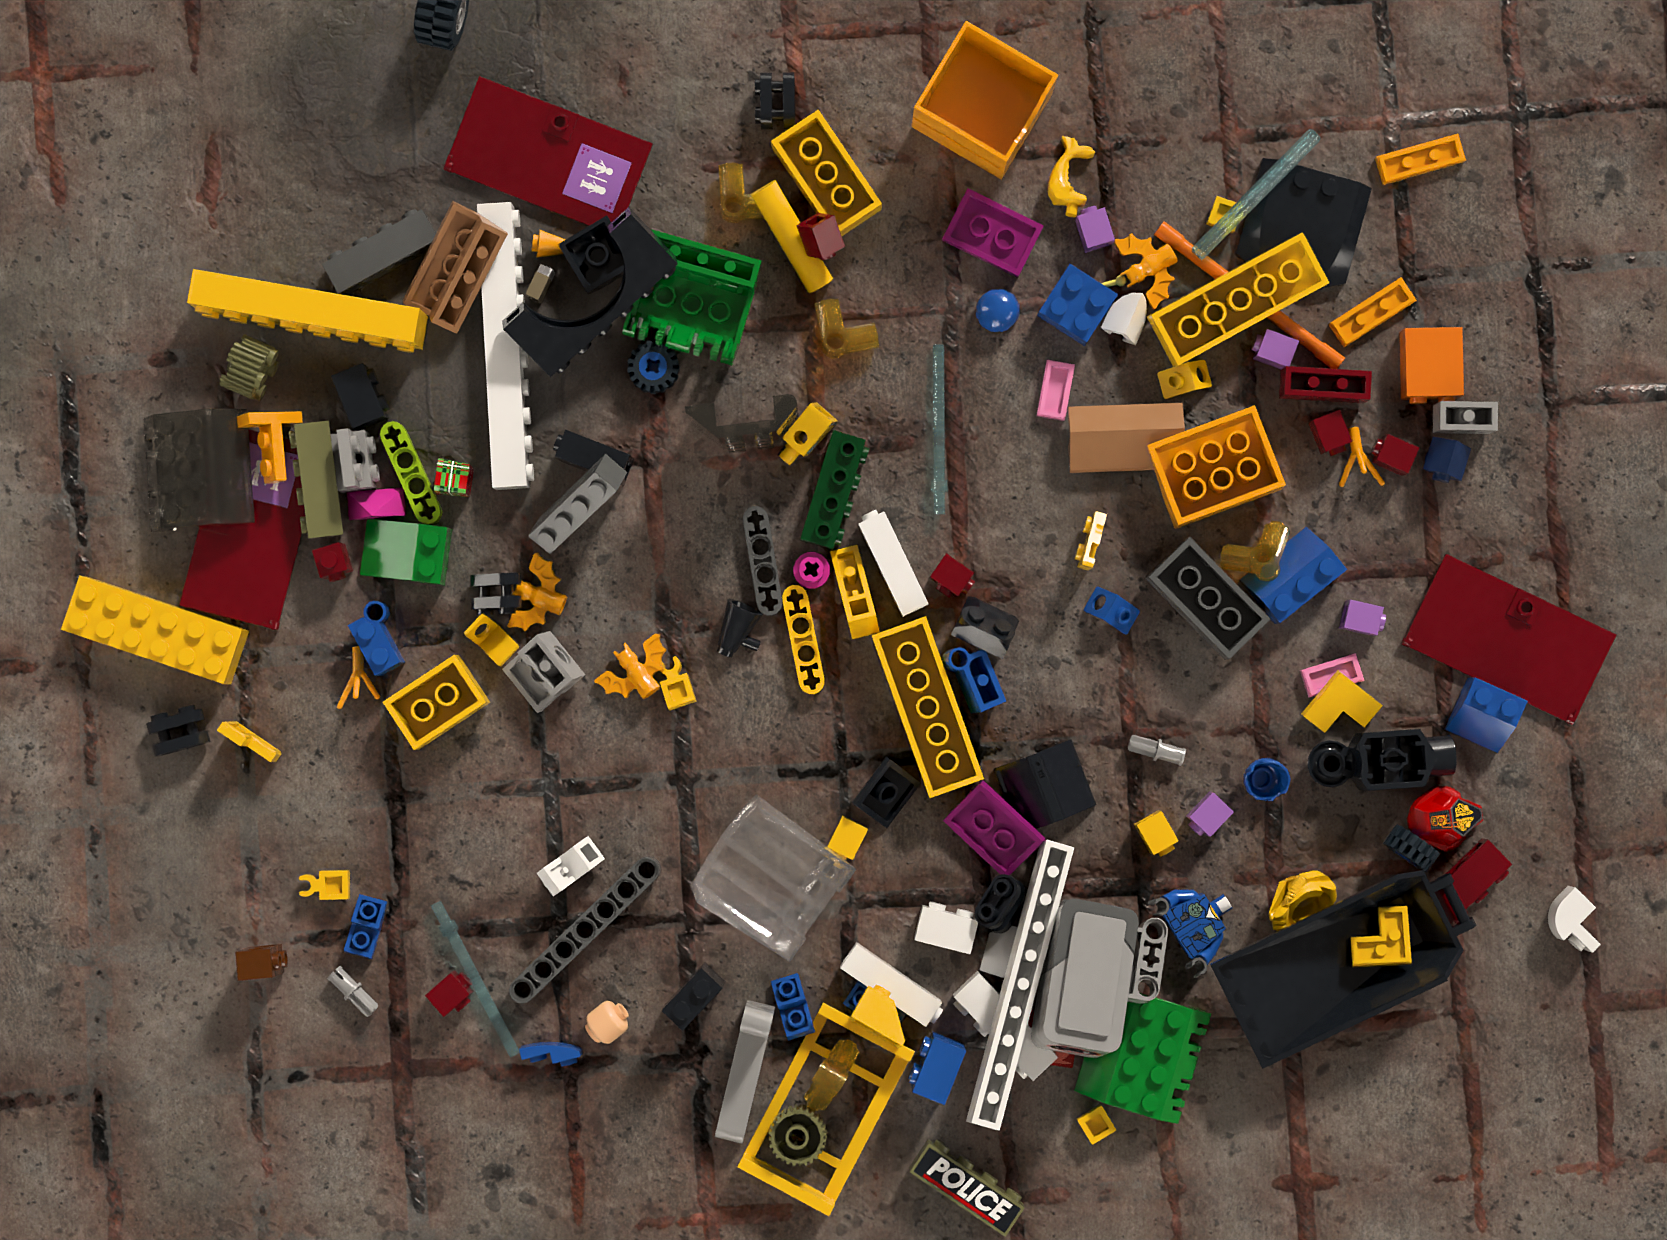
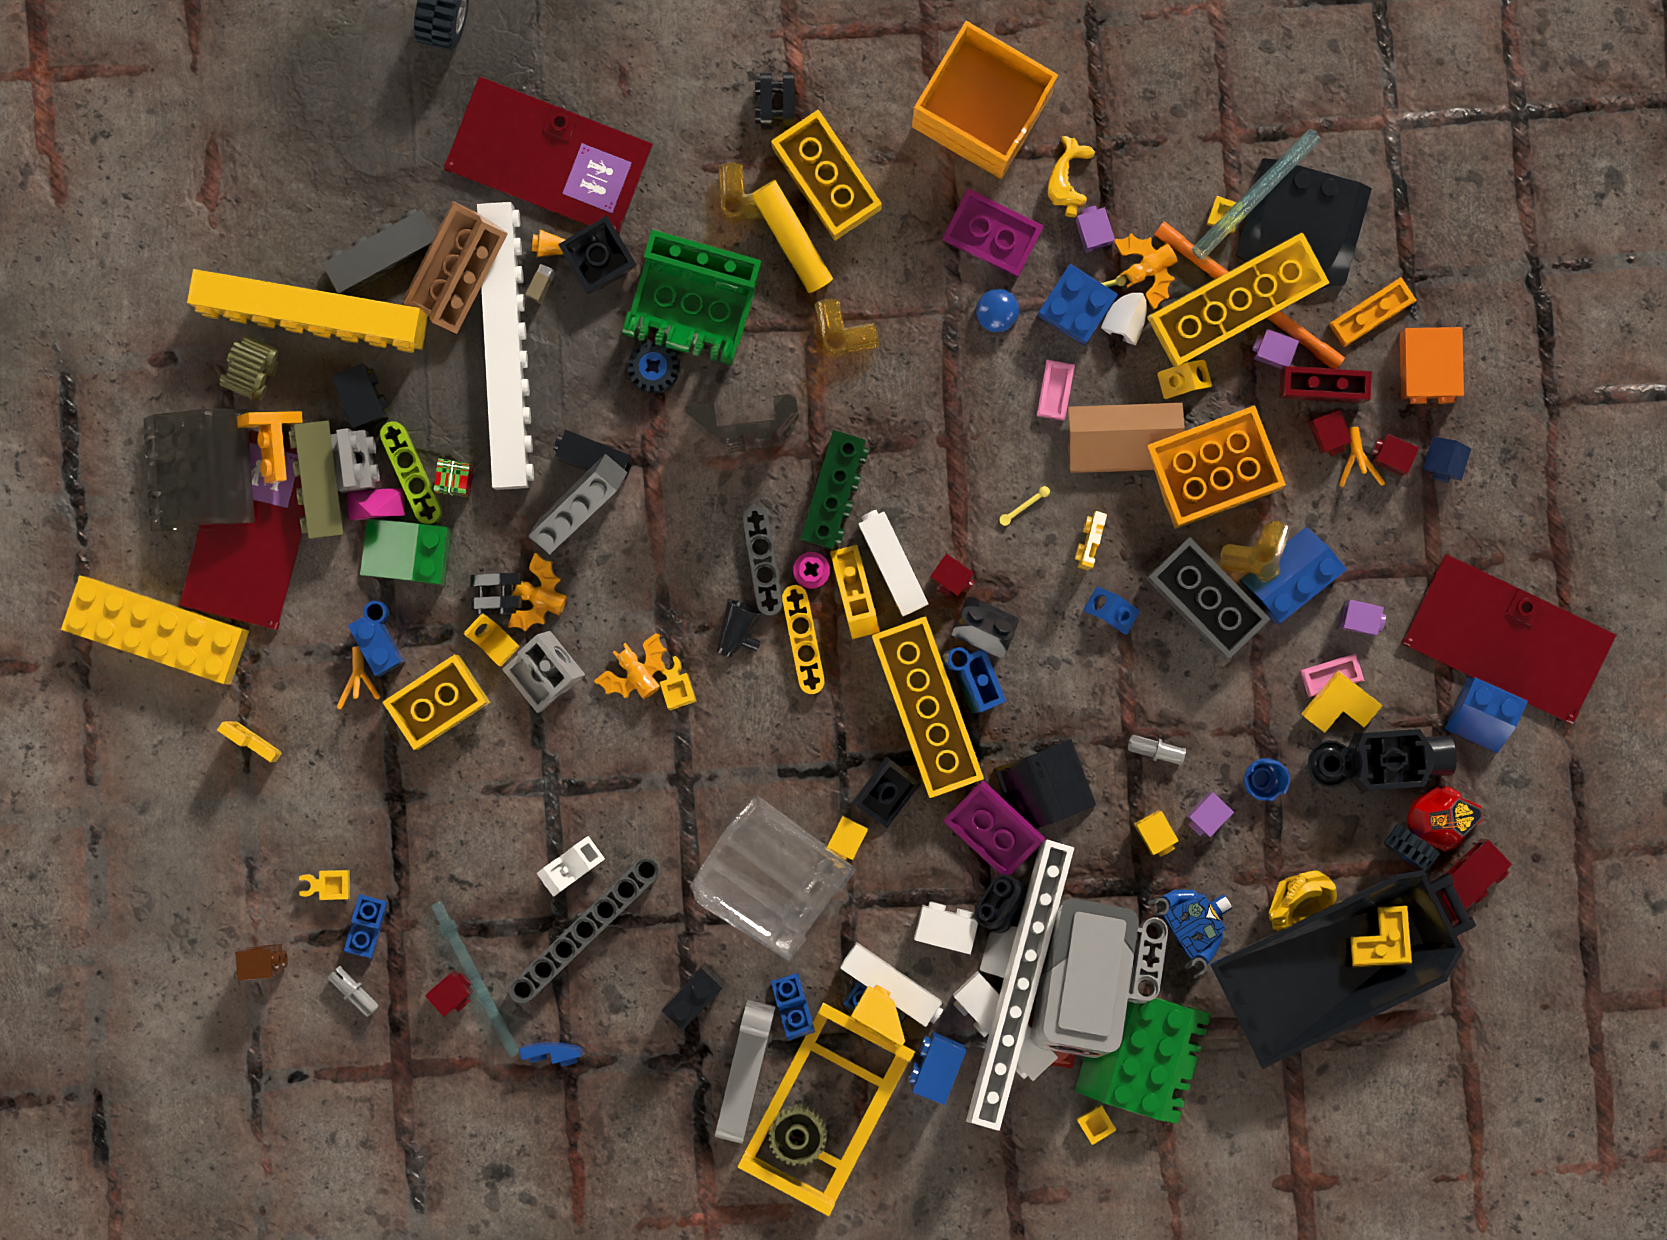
(187, 717): black brick -> none
(332, 561): dark red brick -> none
(556, 341): black arch -> none
(607, 1022): light nougat head -> none
(815, 423): yellow torso -> none
(820, 236): dark red brick -> none
(831, 1075): clear yellow piece -> none
(939, 484): clear light blue bar -> none
(967, 1187): brick -> none
(1006, 519): none -> light yellow hinge
(1420, 159): light orange tile -> none
(1465, 417): light grey brick -> none
(1567, 914): white brick -> none

